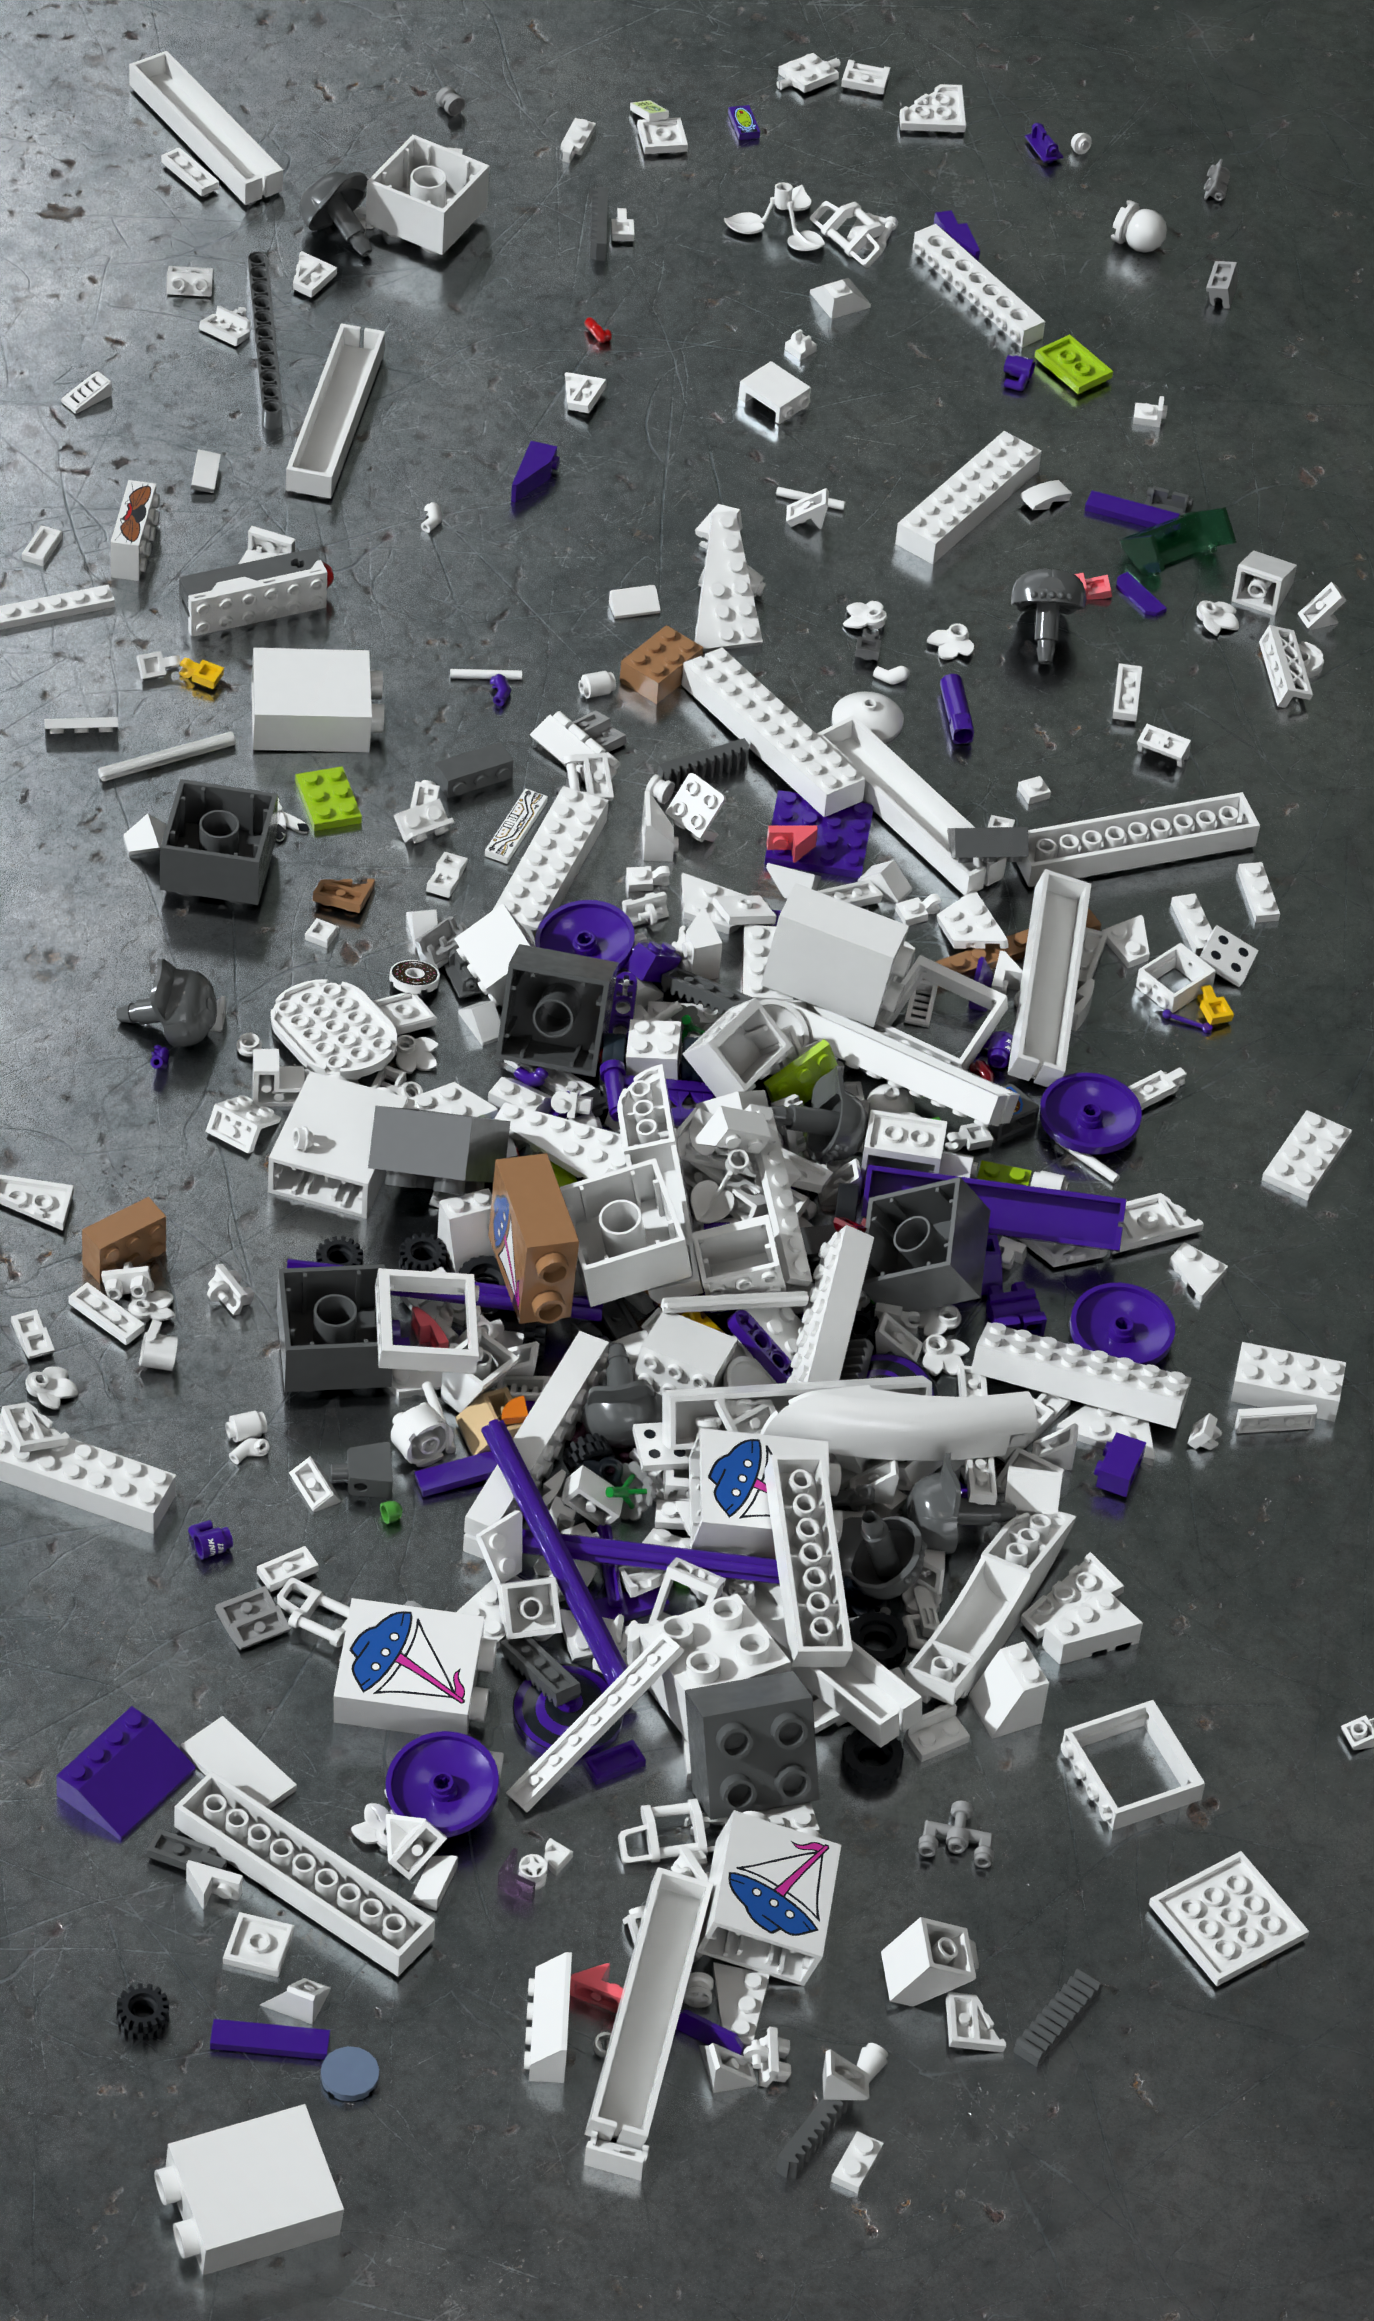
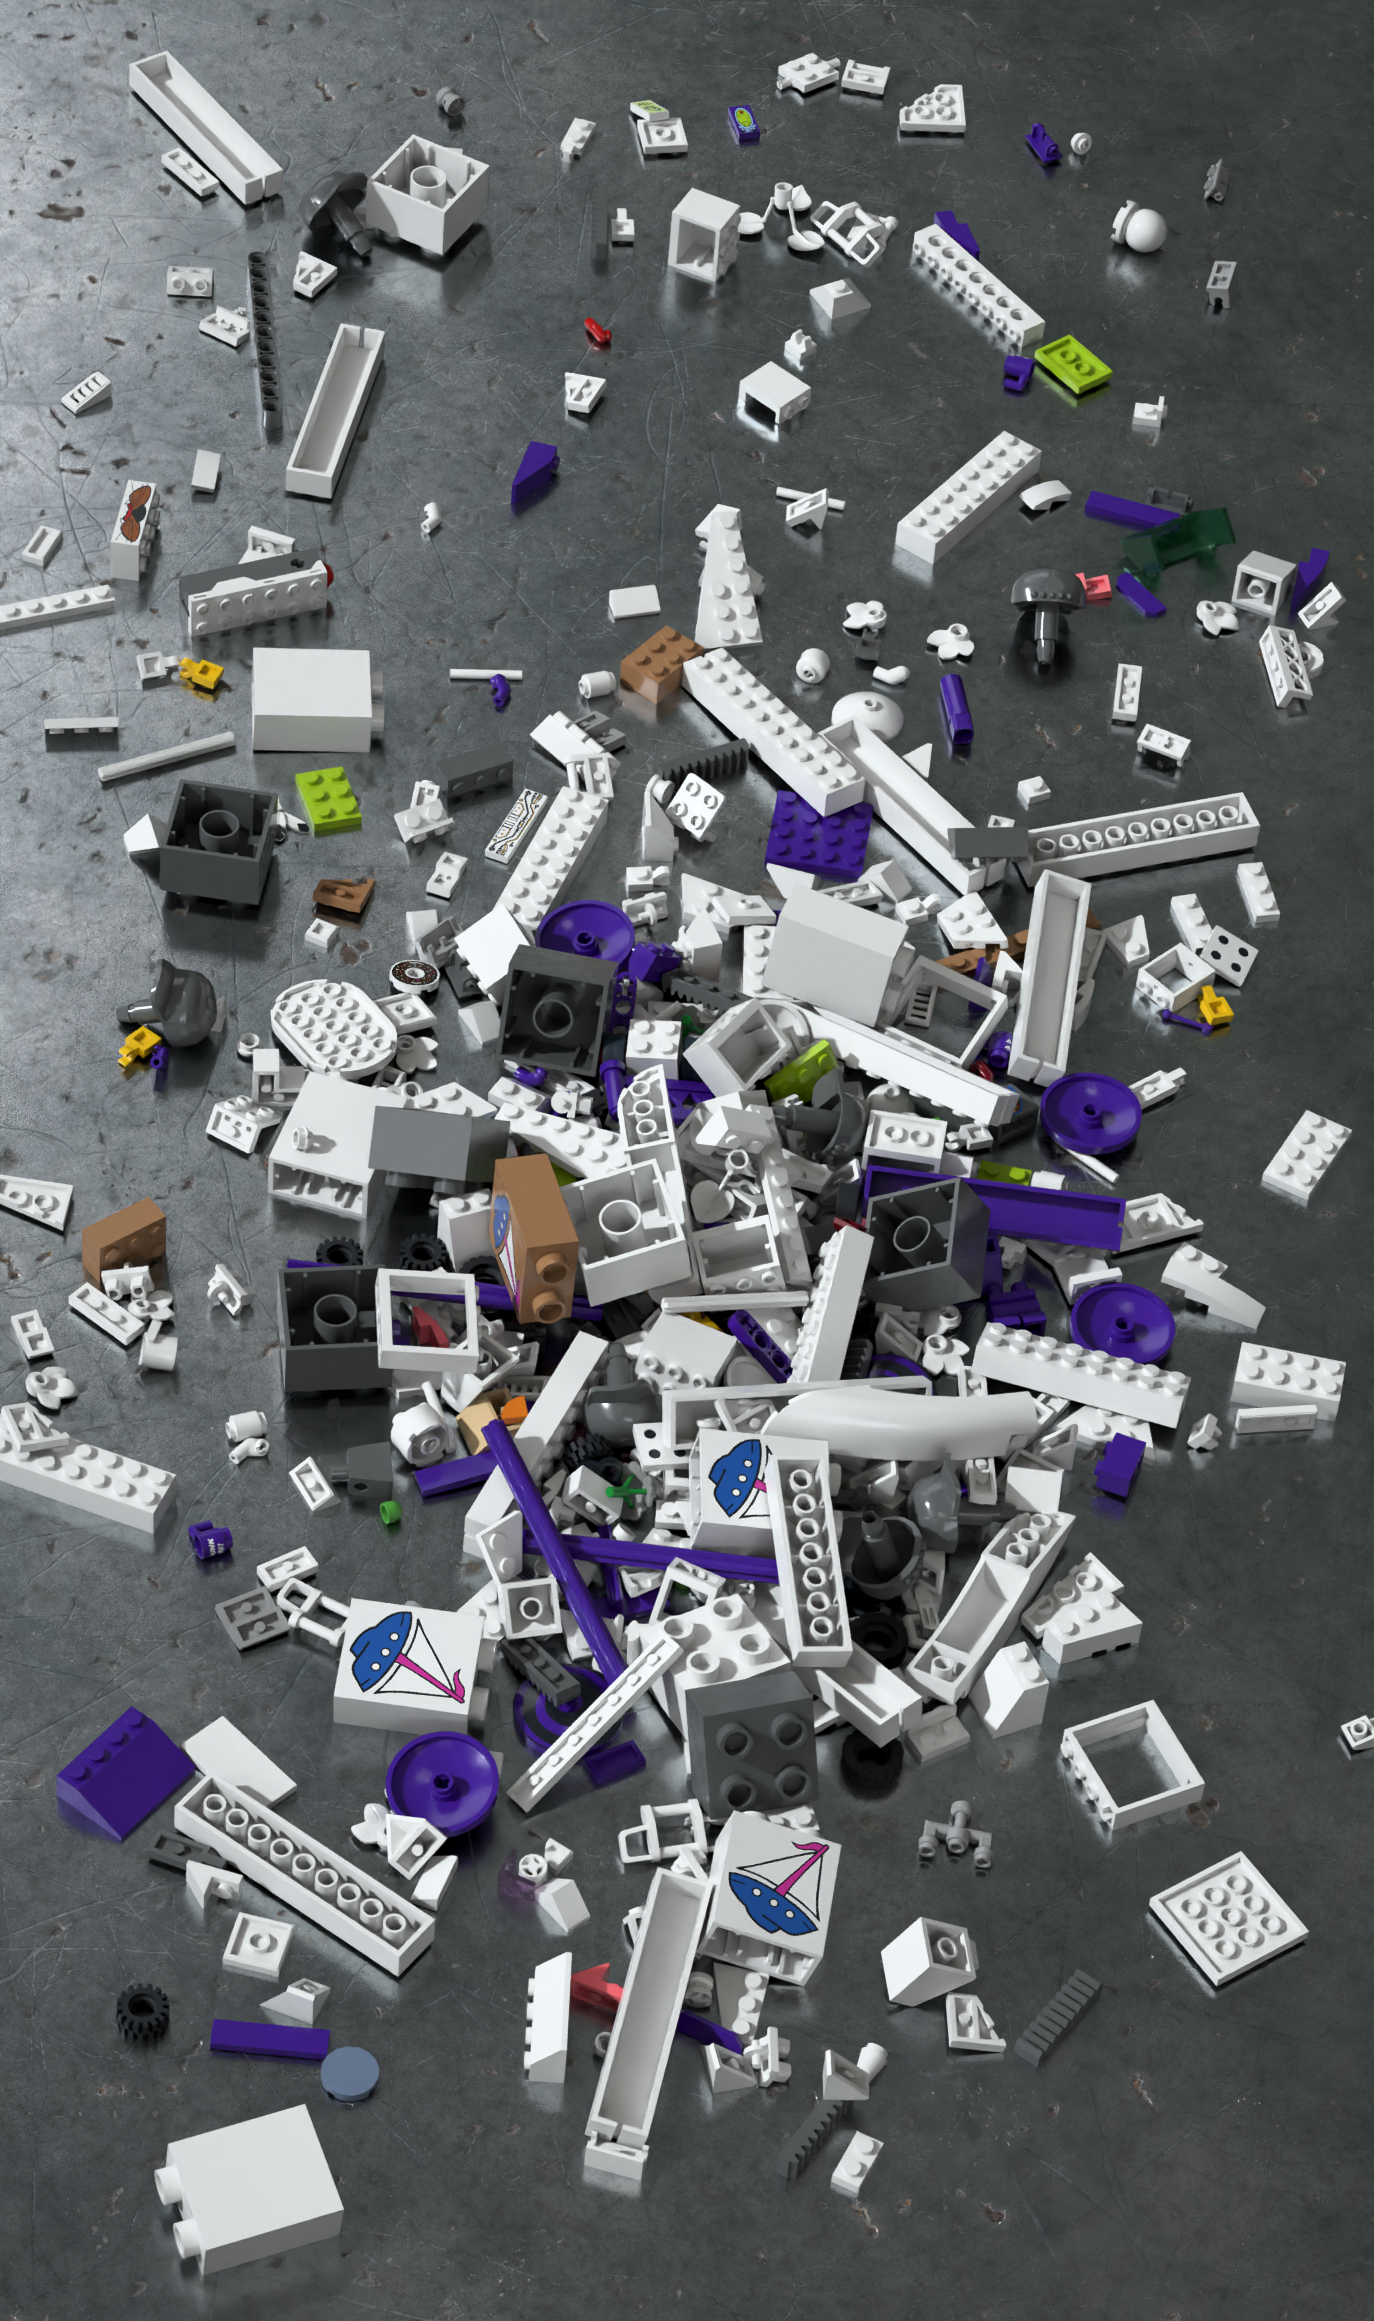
(138, 1043): none -> yellow plate
(563, 1903): none -> white slope
(623, 1533): none -> white hinge
(704, 235): none -> white container
(795, 838): coral slope -> none
(814, 664): none -> white head
(919, 760): none -> white slope
(1083, 1274): none -> white bracket
(1219, 1295): none -> white slope
(1309, 576): none -> dark purple slope

